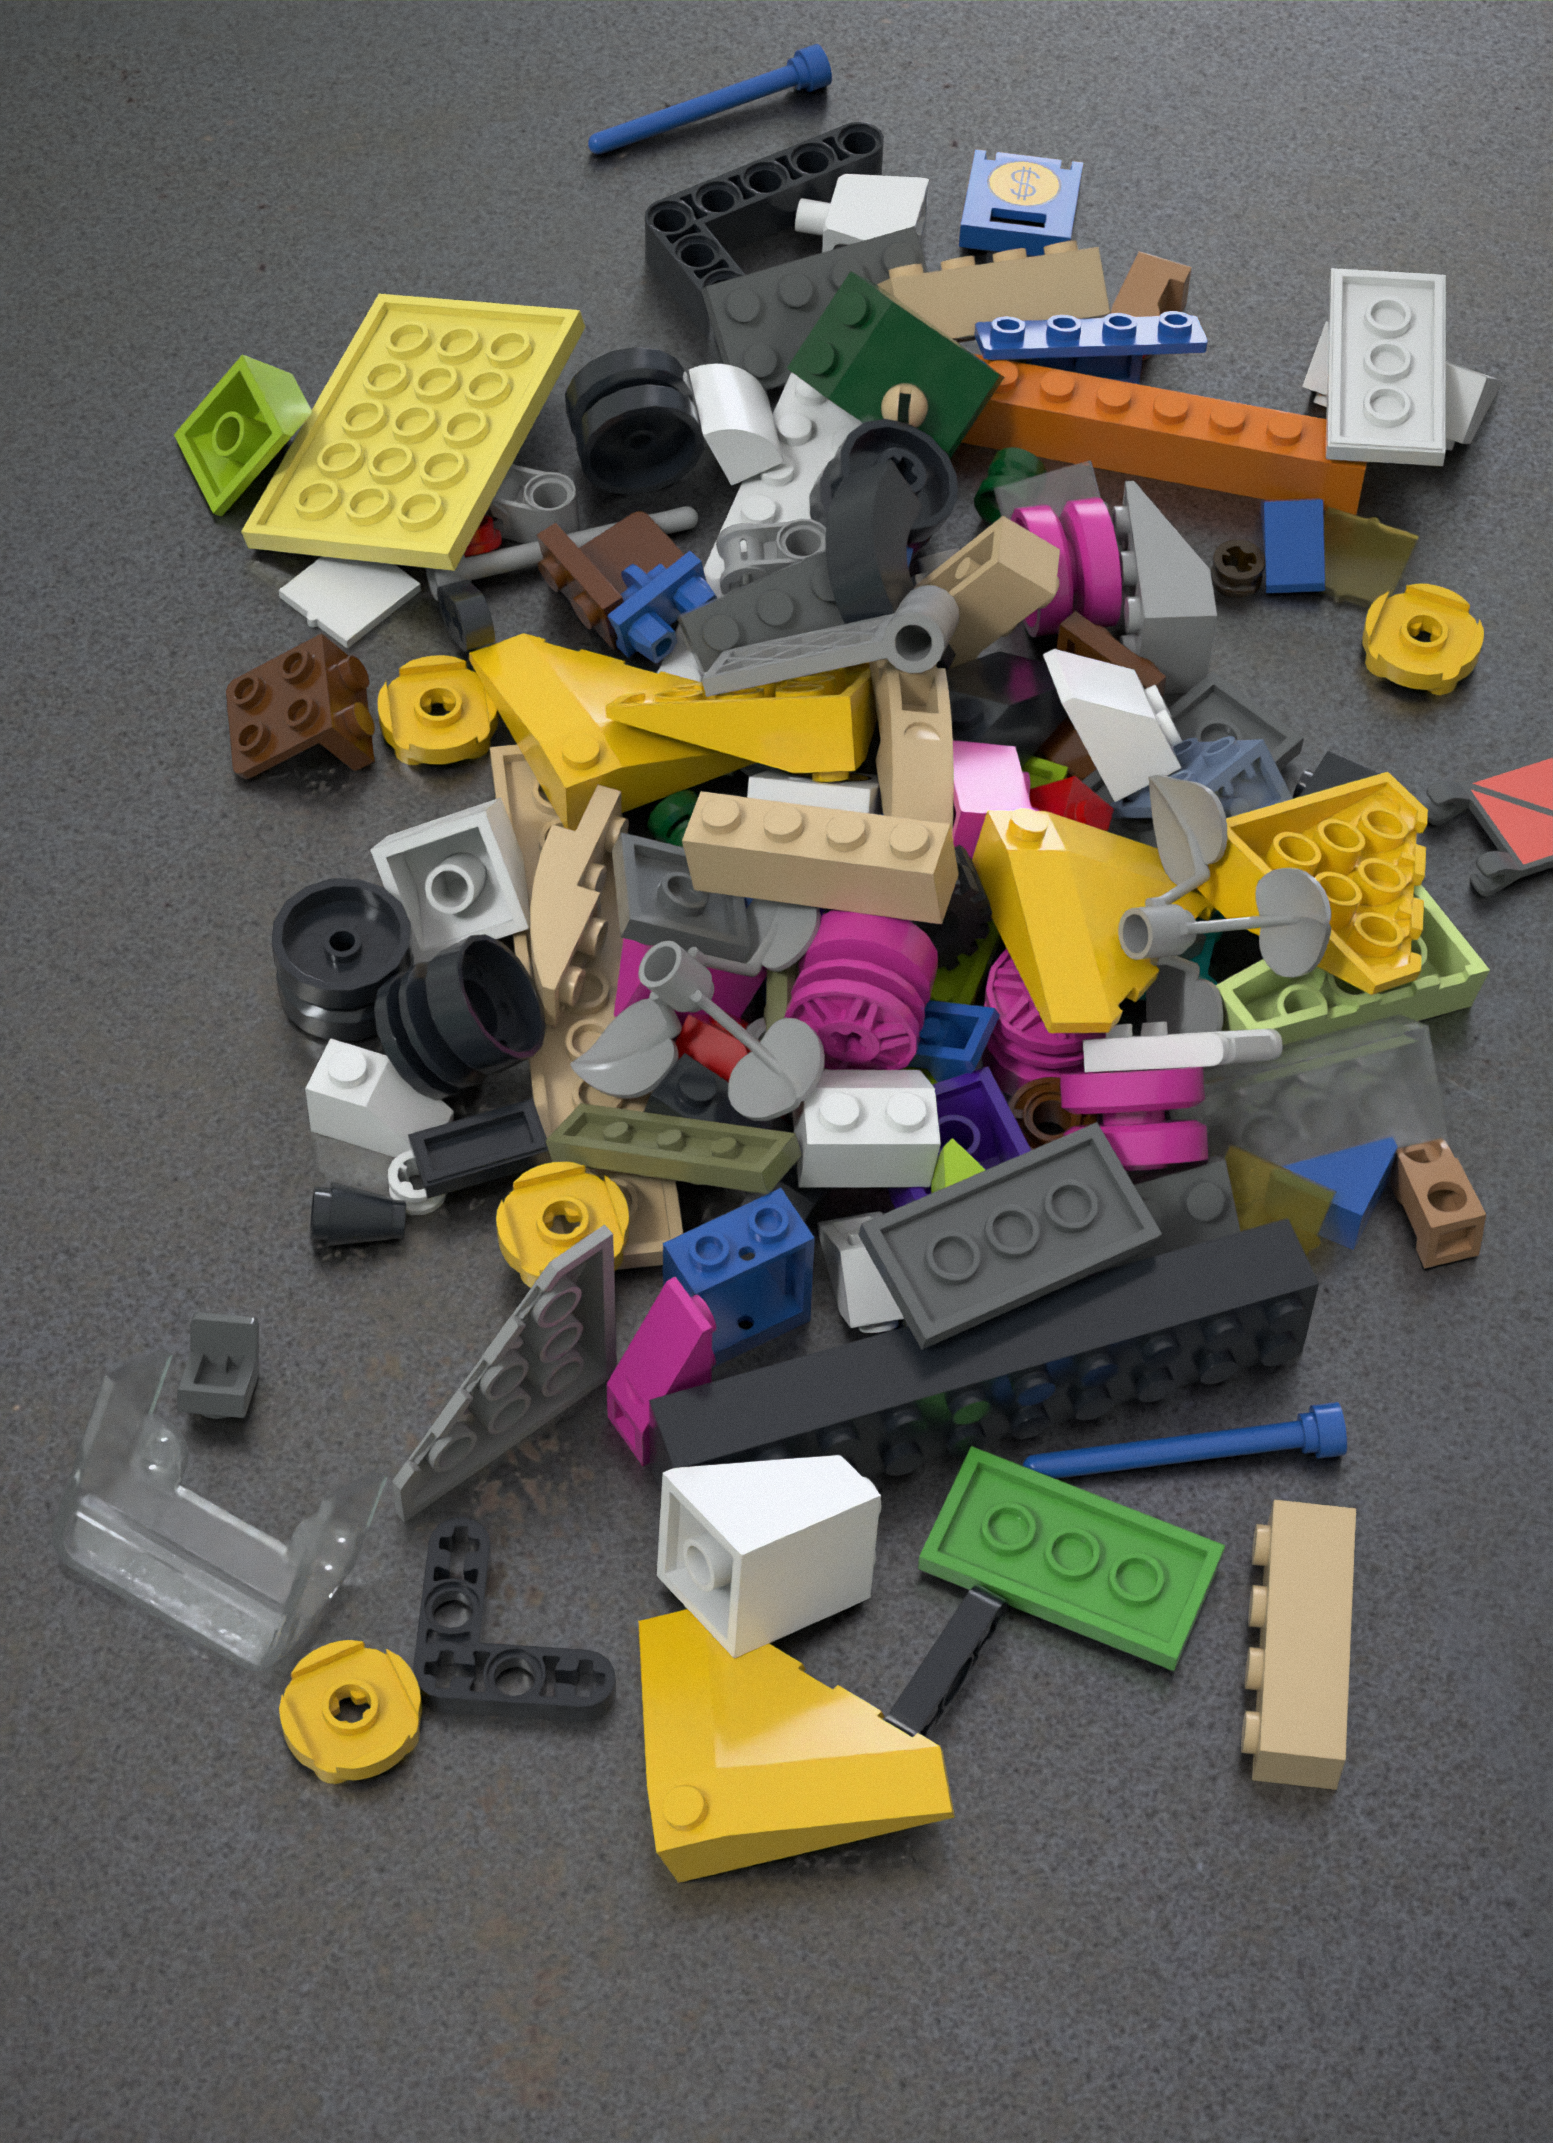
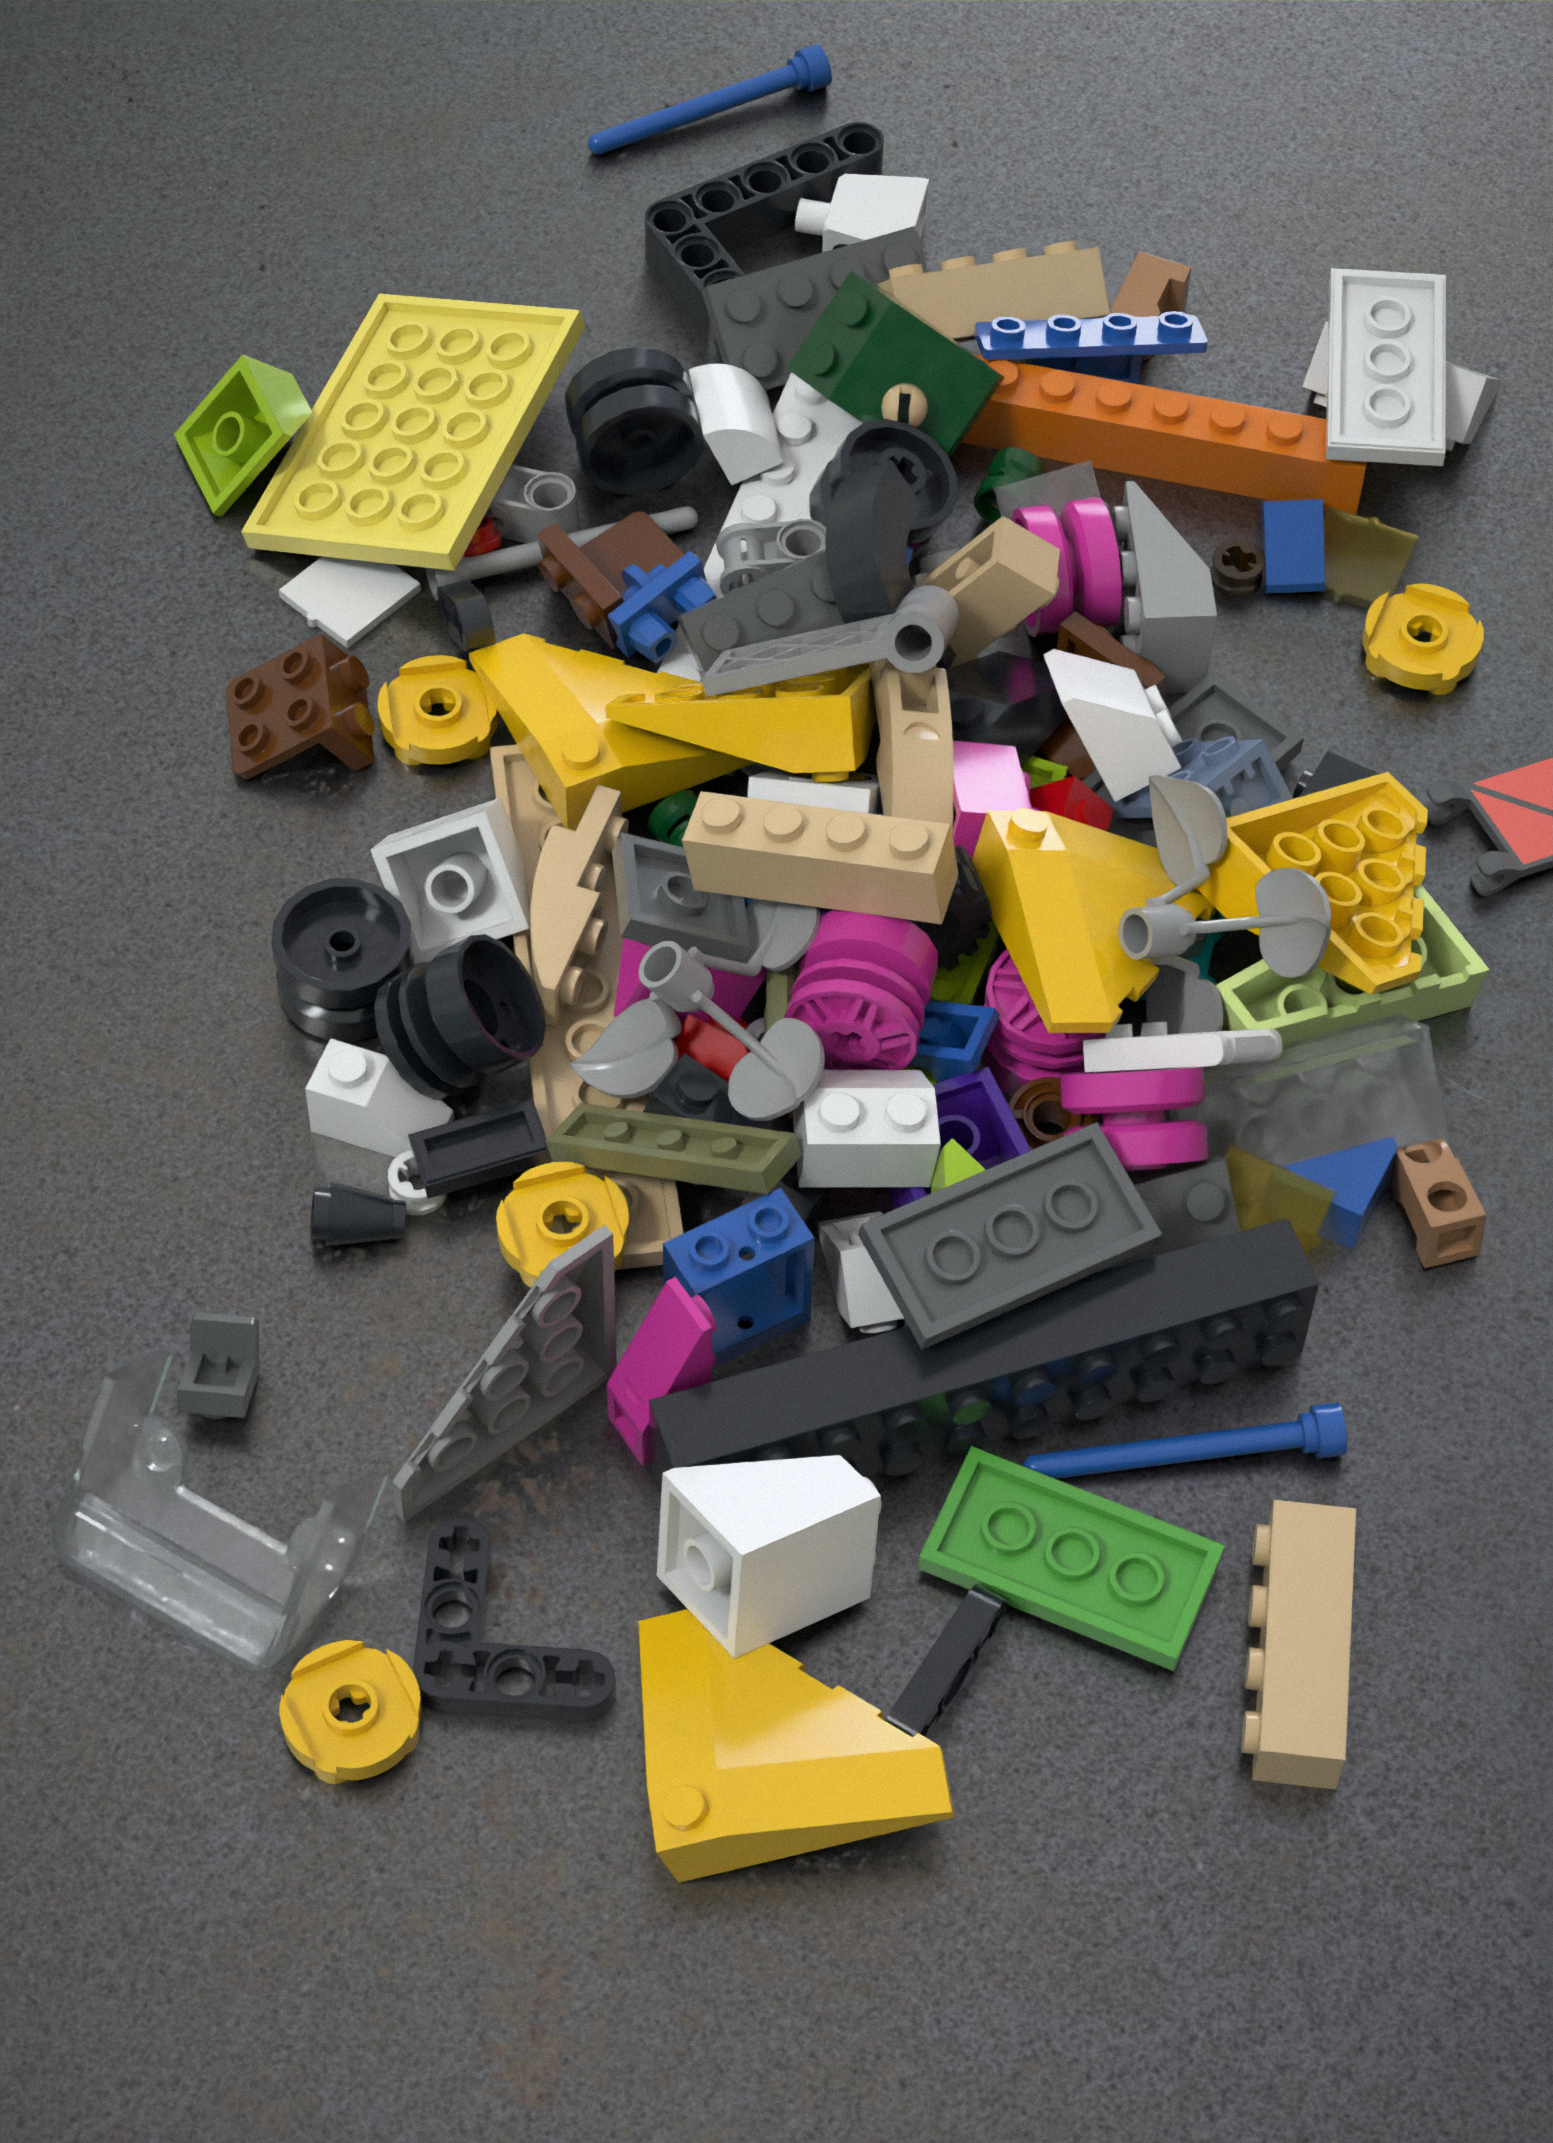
(1019, 190): container -> none

